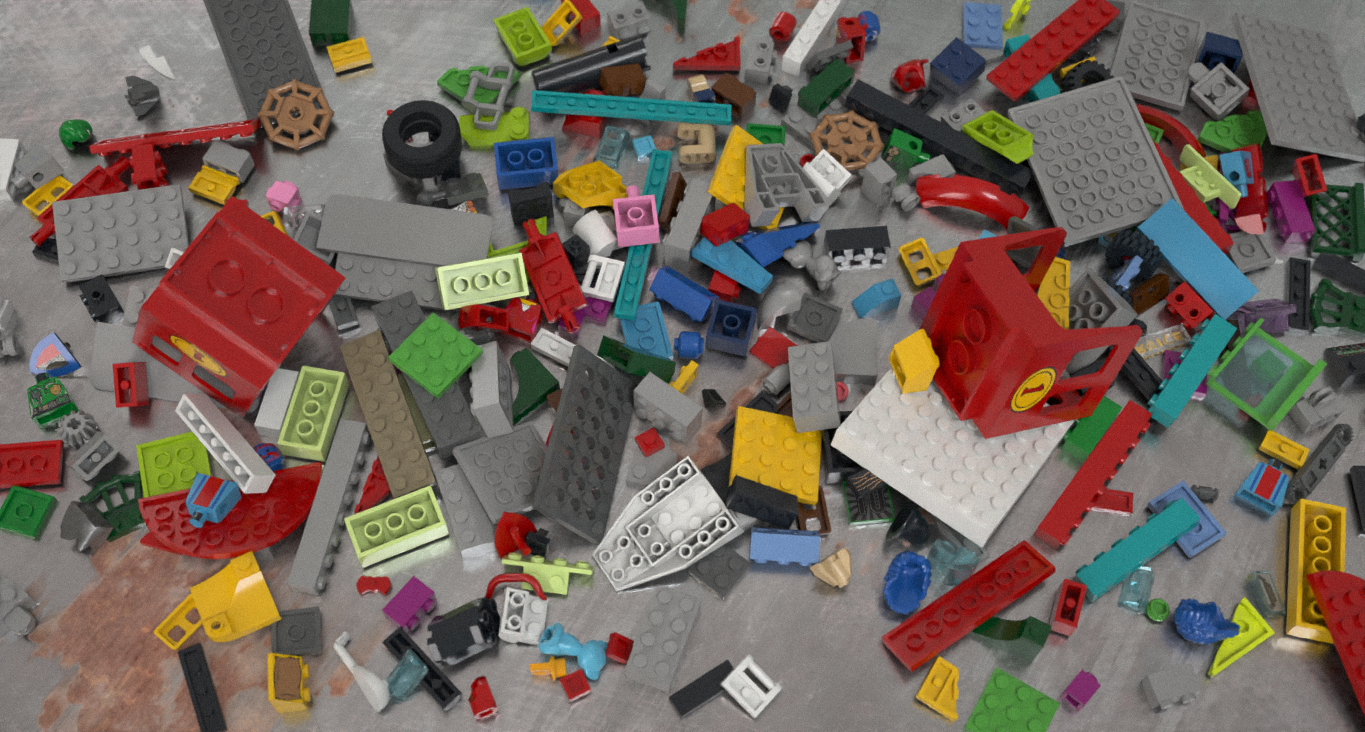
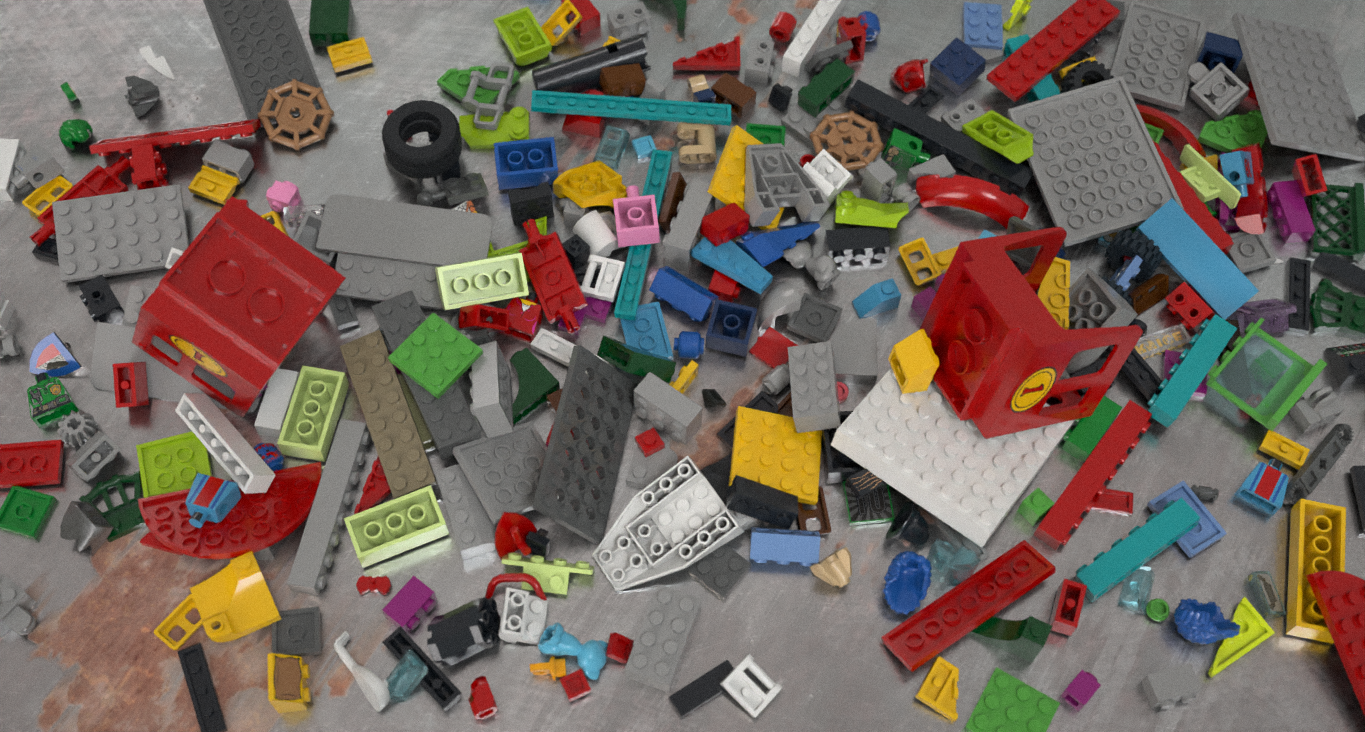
(69, 92): none -> green tile
(867, 212): none -> lime slope
(1035, 506): none -> bright green brick

